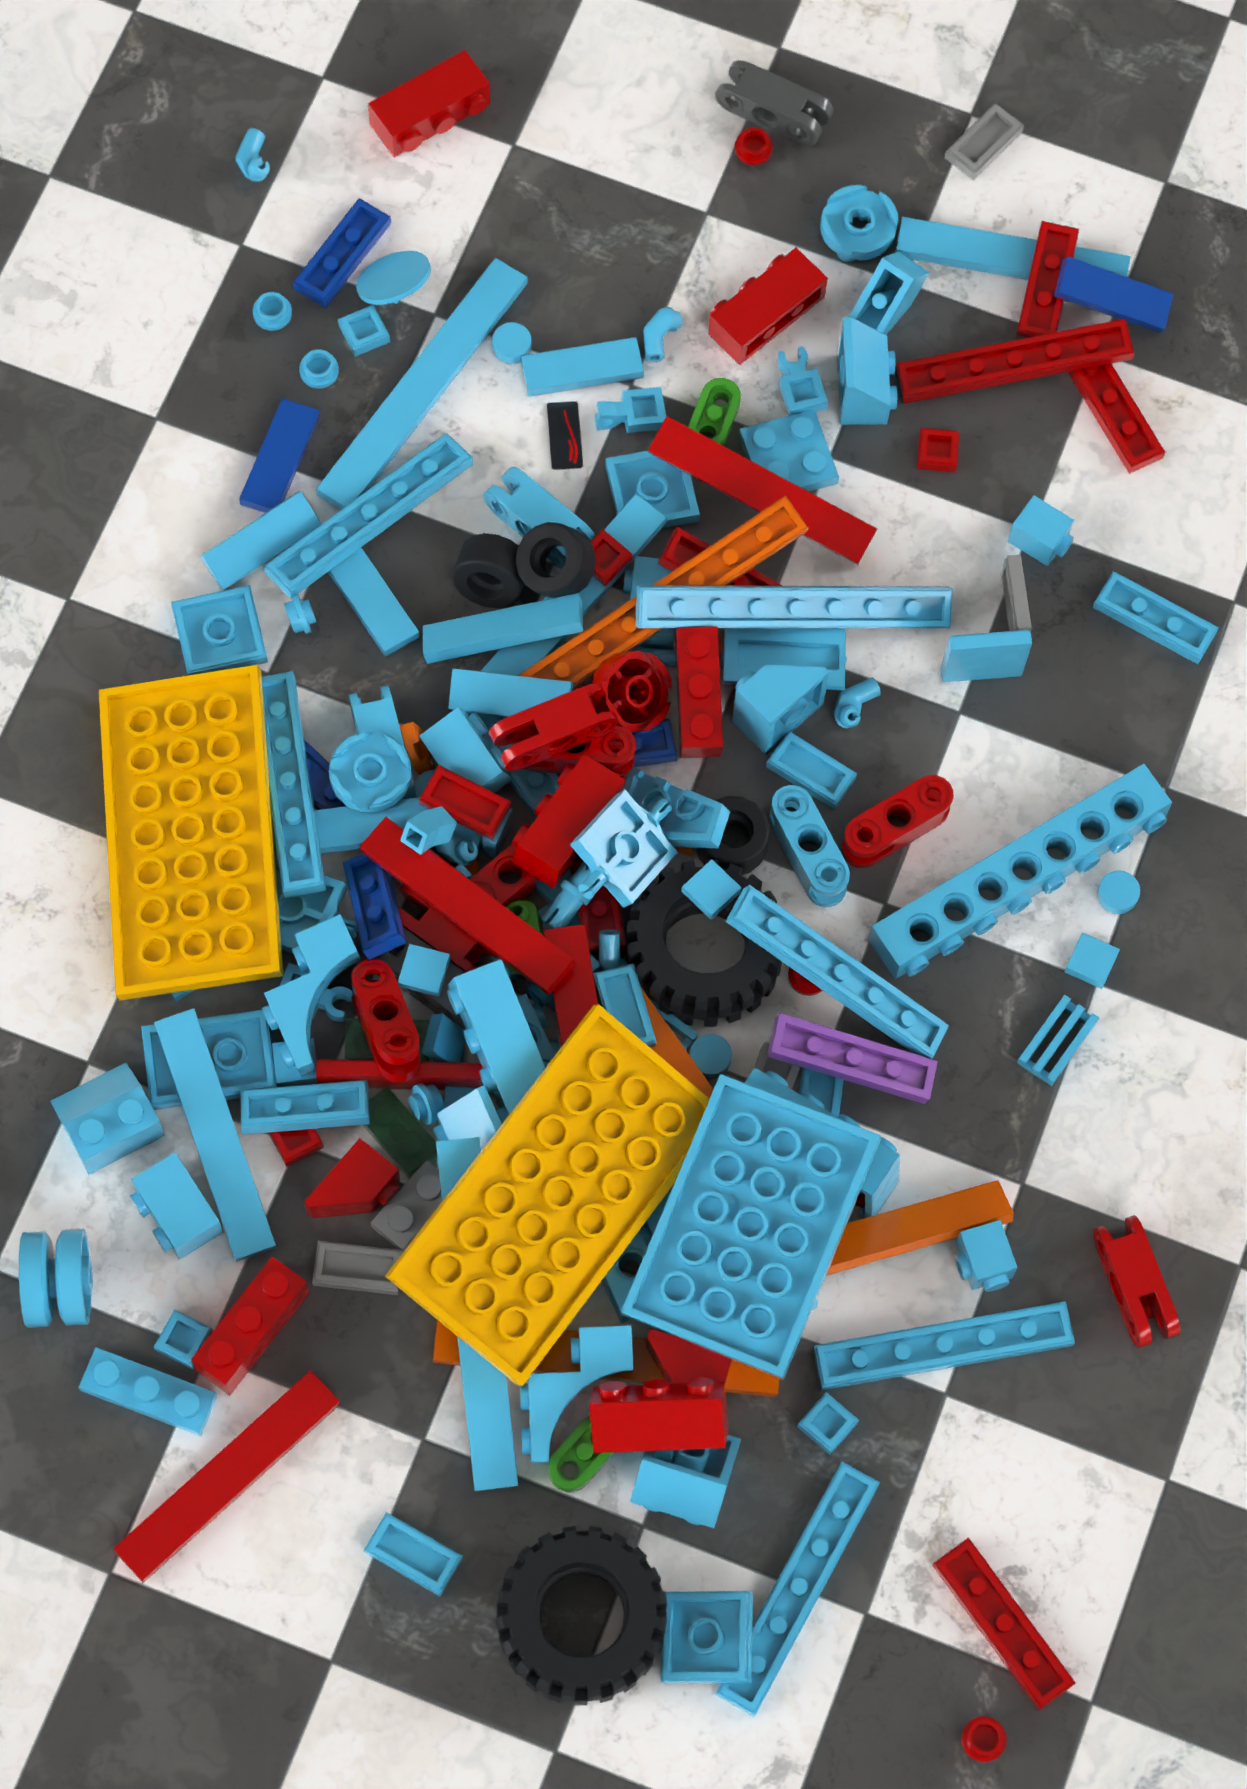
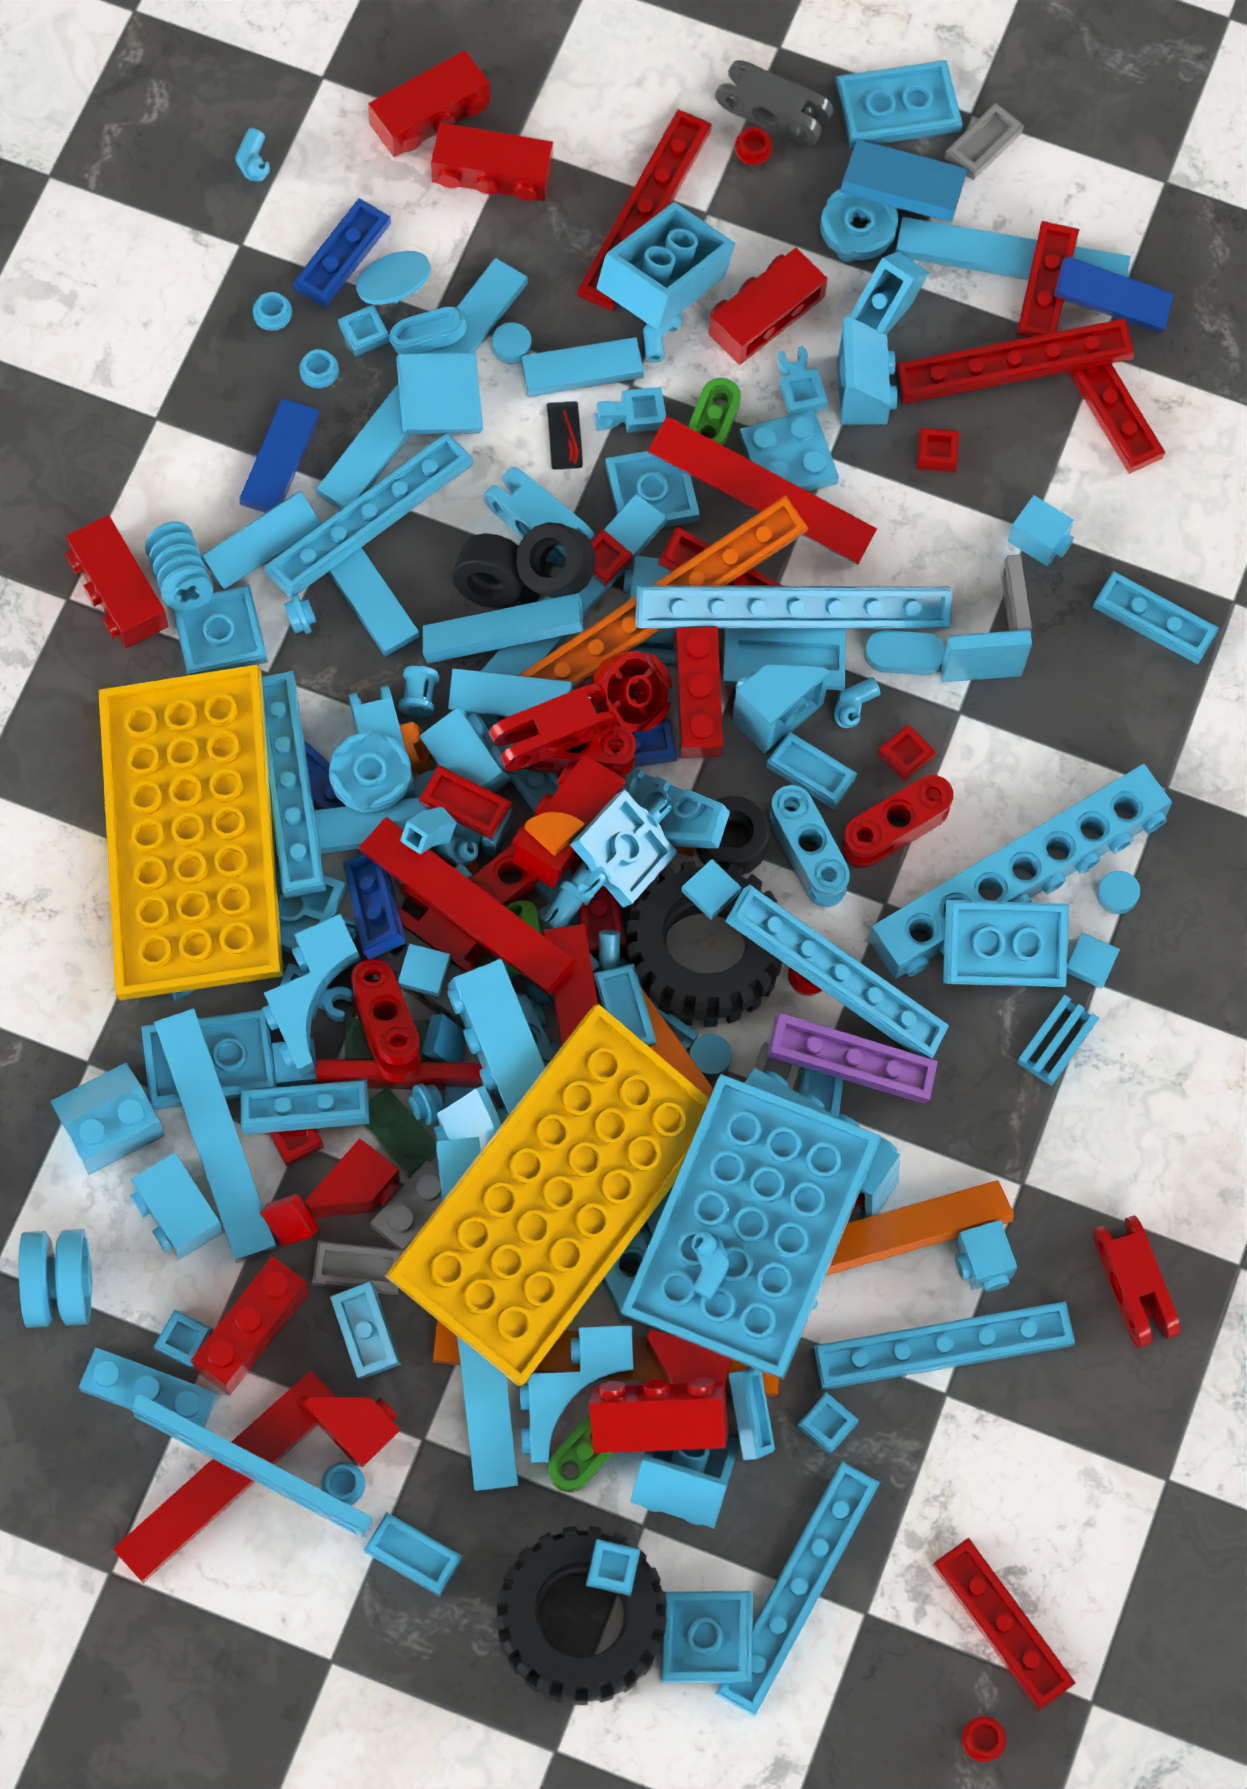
(115, 582): none -> red brick
(178, 566): none -> medium azure piece
(252, 1466): none -> medium azure tile
(289, 1220): none -> red tile
(344, 1482): none -> medium azure plate
(353, 1423): none -> red slope
(365, 1330): none -> medium azure plate
(418, 691): none -> medium azure bush
(428, 331): none -> medium azure tile
(439, 393): none -> medium azure tile
(492, 162): none -> red brick
(554, 830): none -> orange tile
(613, 1567): none -> medium azure tile
(652, 192): none -> red tile
(665, 265): none -> medium azure brick
(713, 1262): none -> medium azure arm
(751, 1413): none -> medium azure tile
(898, 103): none -> medium azure tile
(904, 180): none -> dark azure tile
(905, 652): none -> medium azure tile
(906, 752): none -> red tile
(1006, 943): none -> medium azure tile

